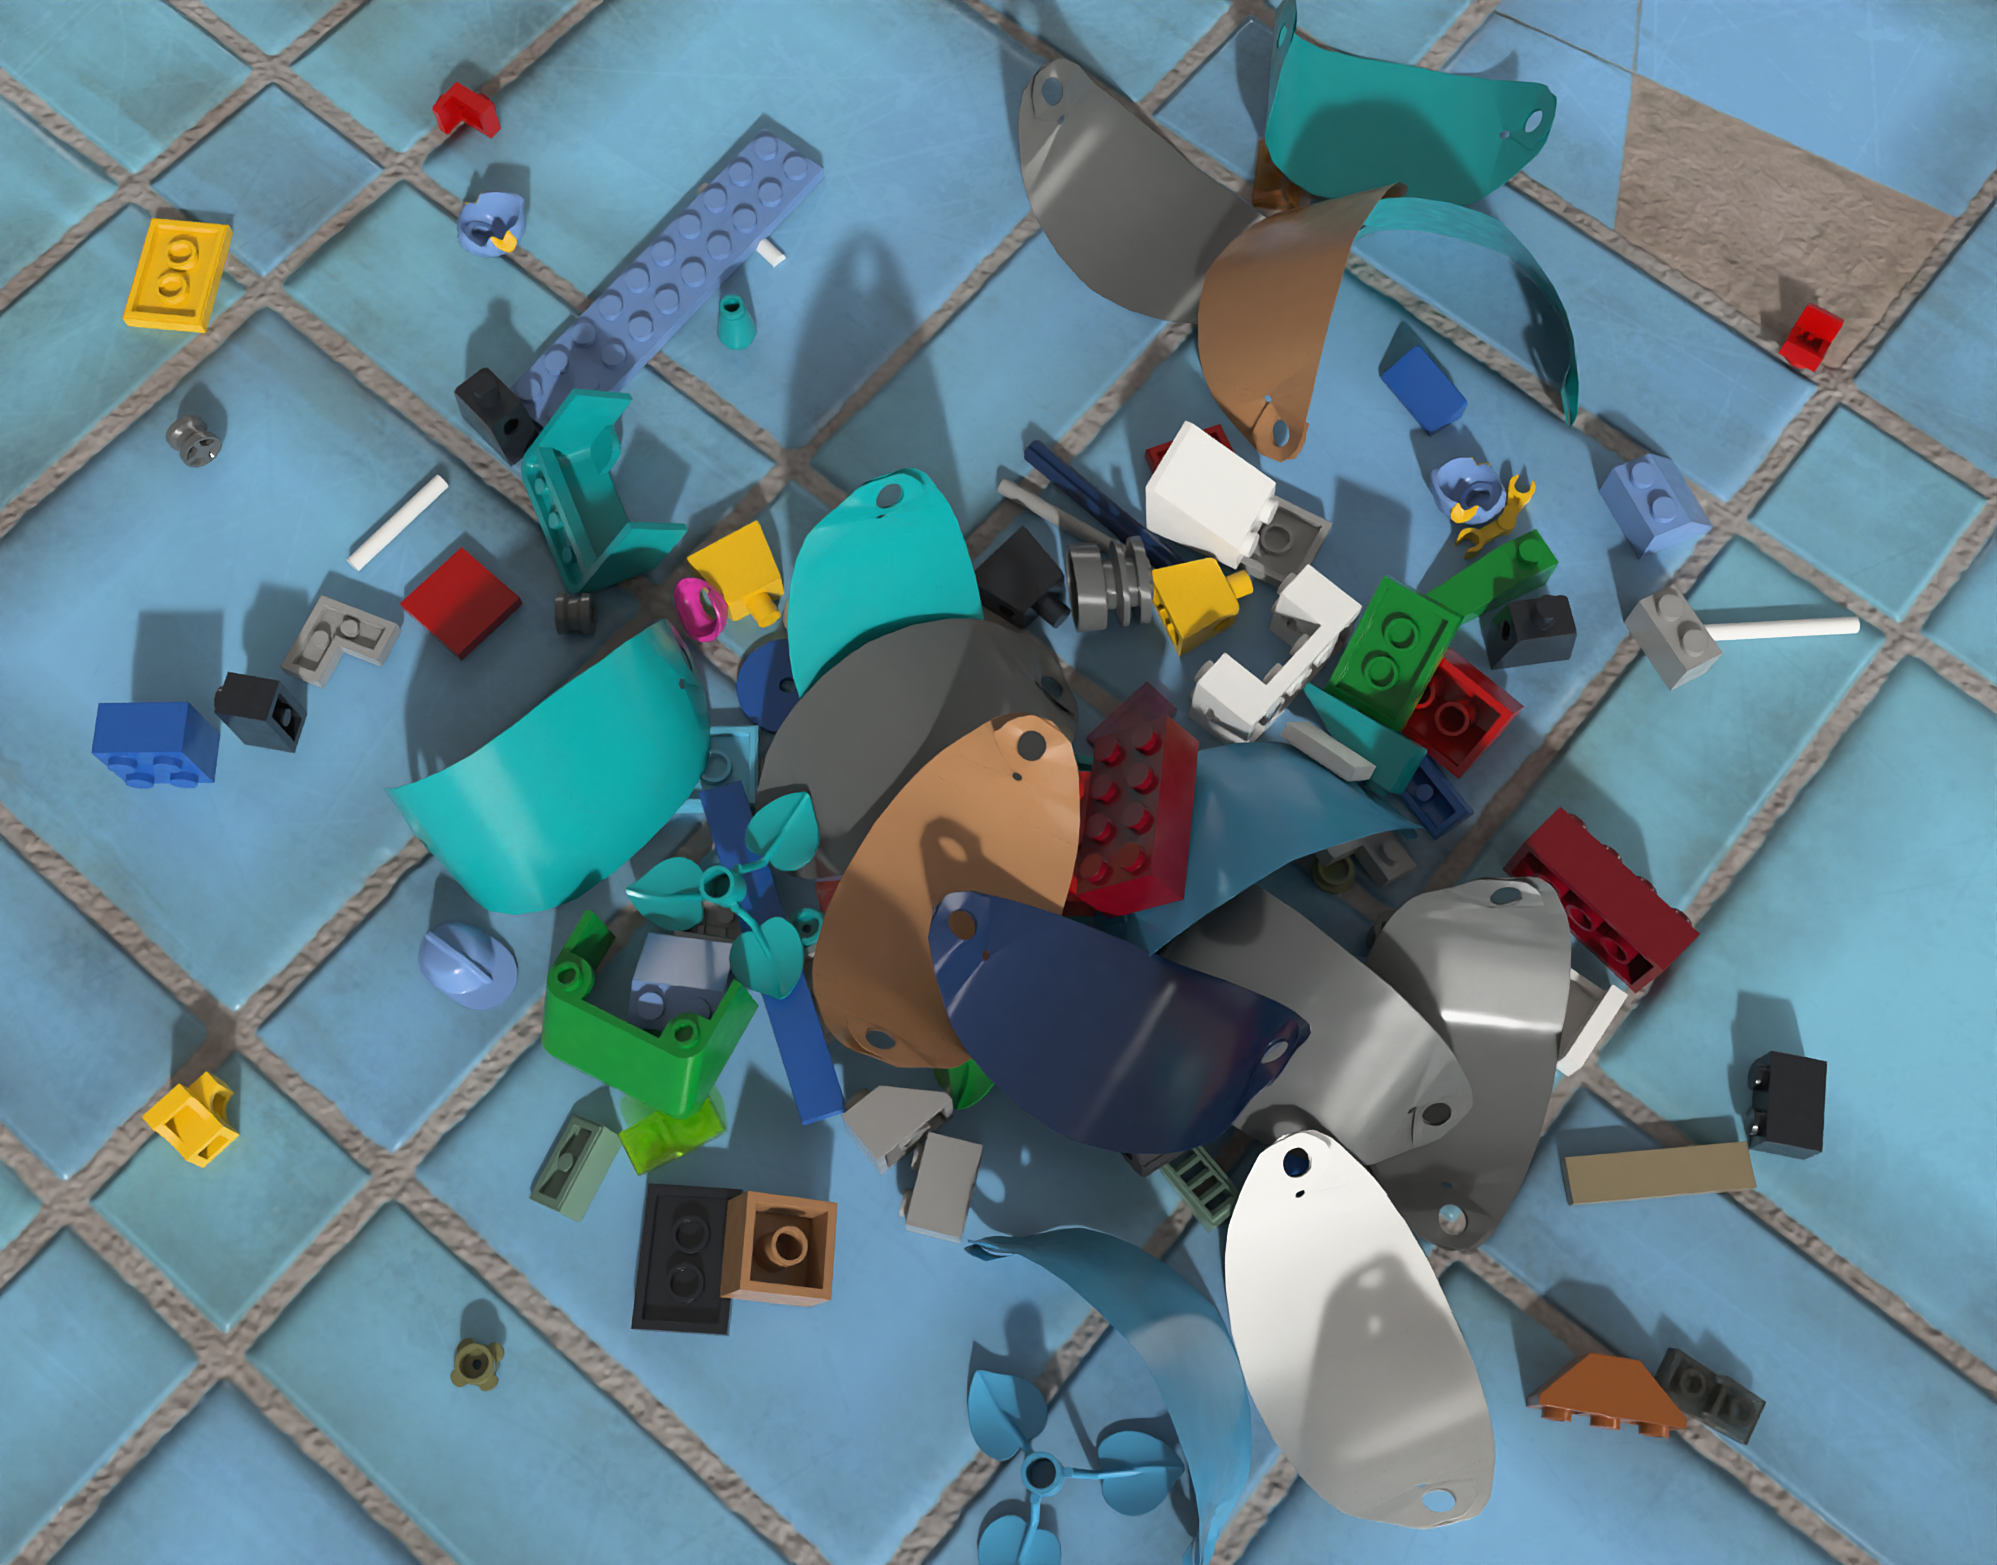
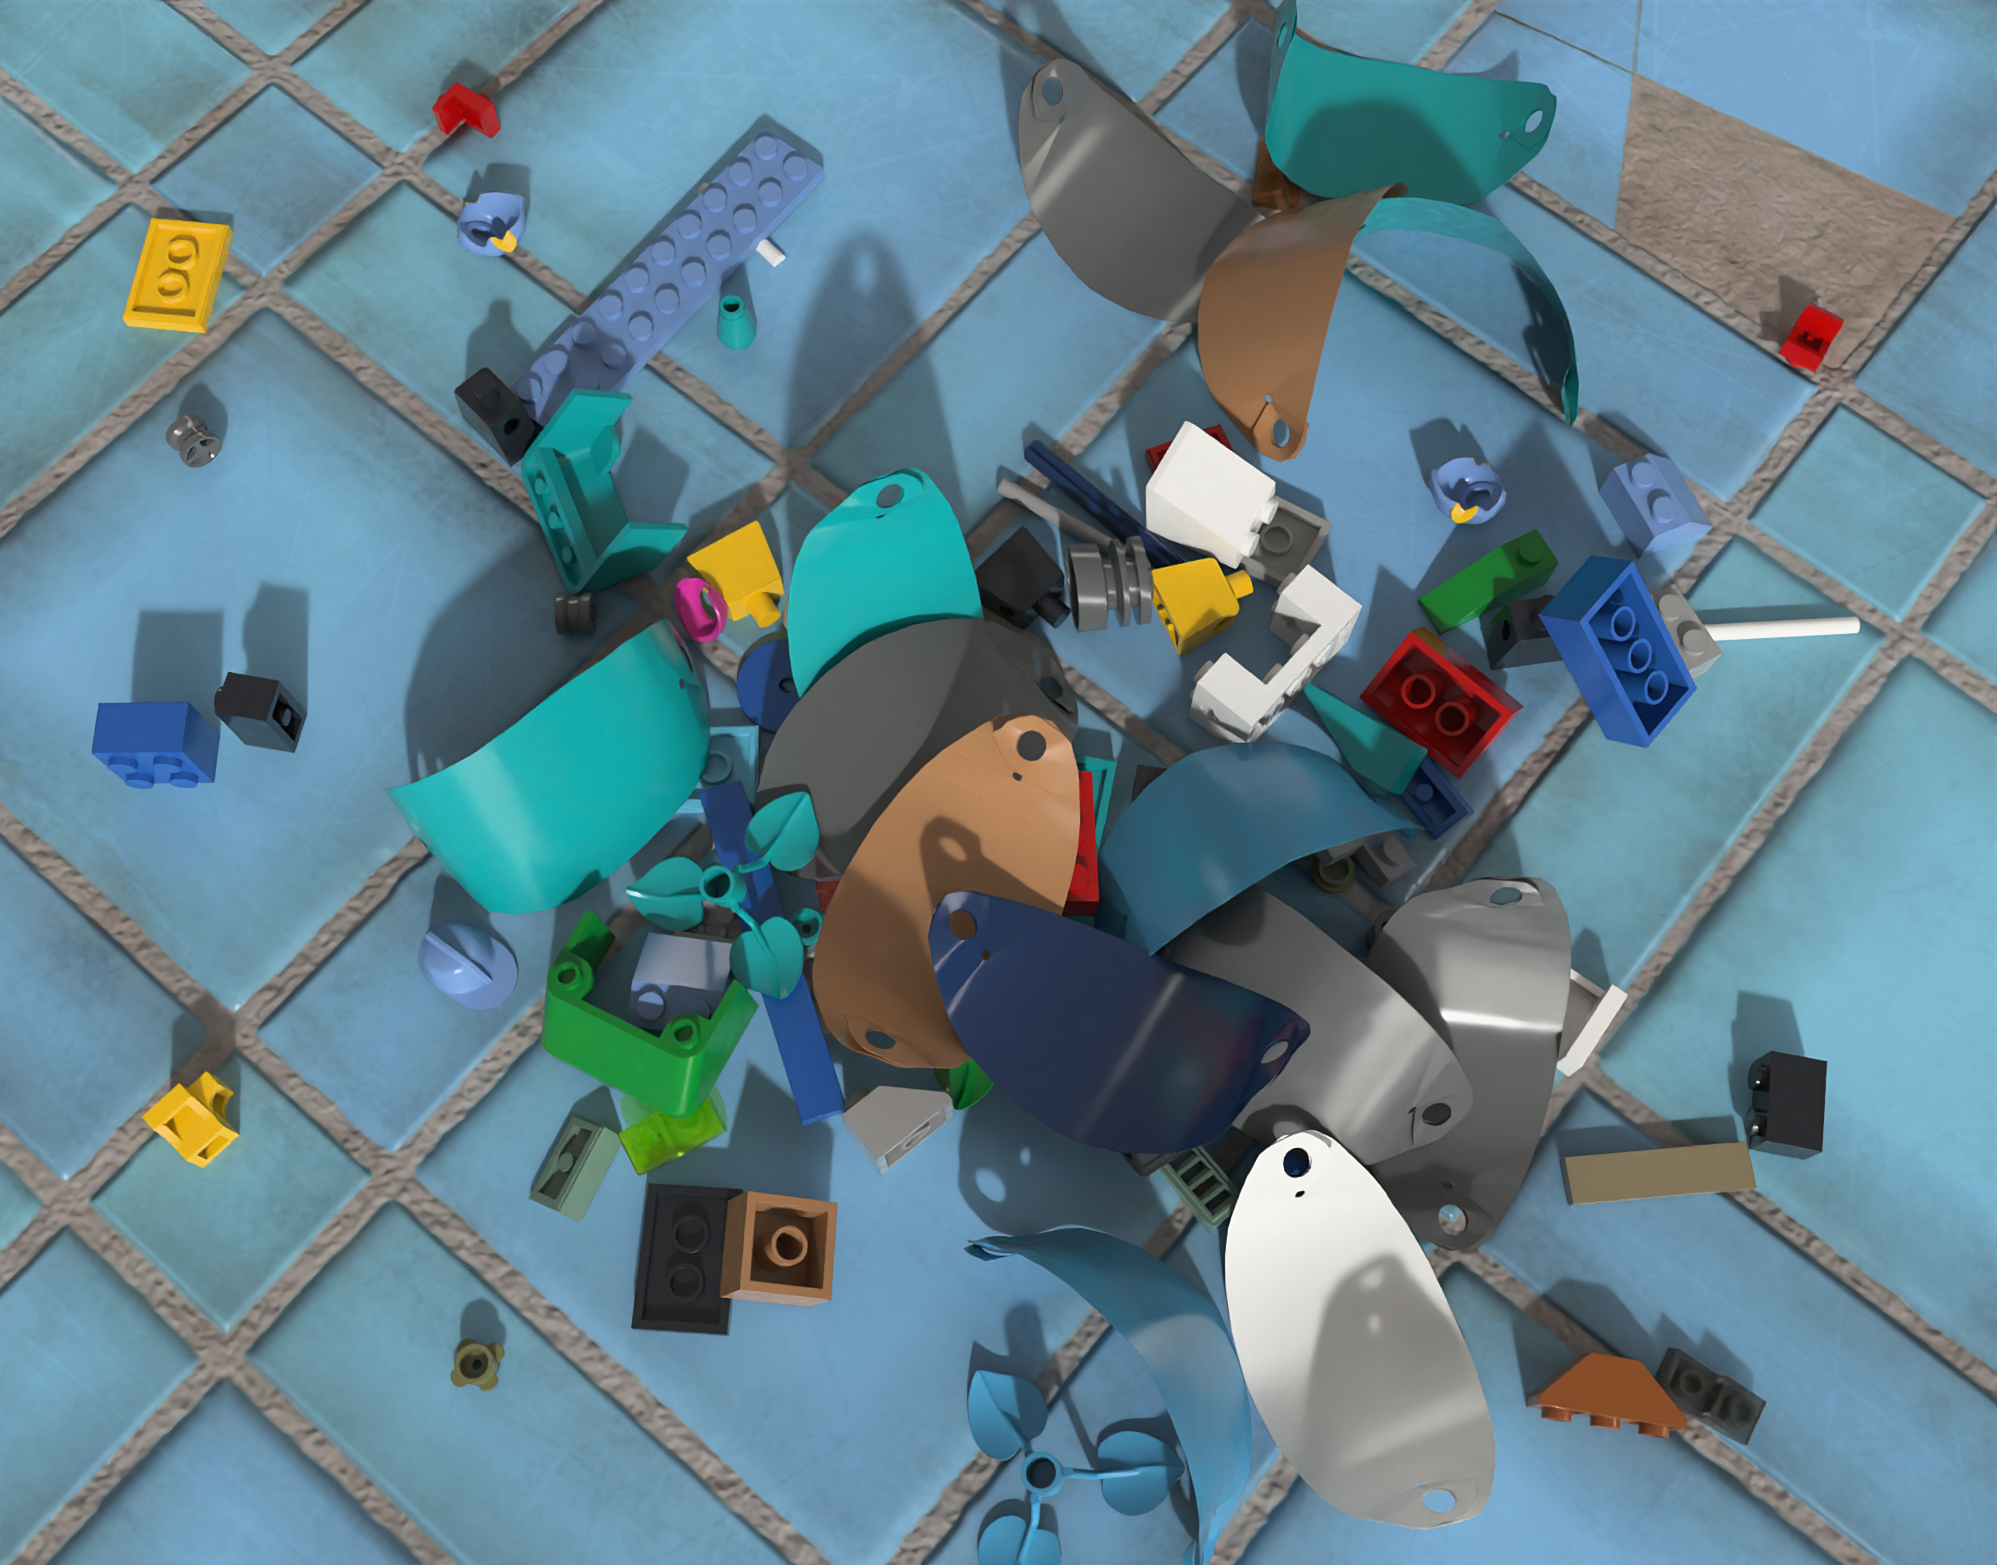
(336, 630): light grey plate -> none
(397, 523): white bar -> none
(461, 603): red tile -> none
(942, 1187): light grey brick -> none
(1138, 818): dark red brick -> none
(1139, 708): clear pink tile -> none
(1328, 751): white tile -> none
(1394, 653): green plate -> none
(1425, 391): blue slope -> none
(1503, 525): yellow piece -> none
(1604, 900): dark red brick -> none
(1618, 650): none -> blue brick

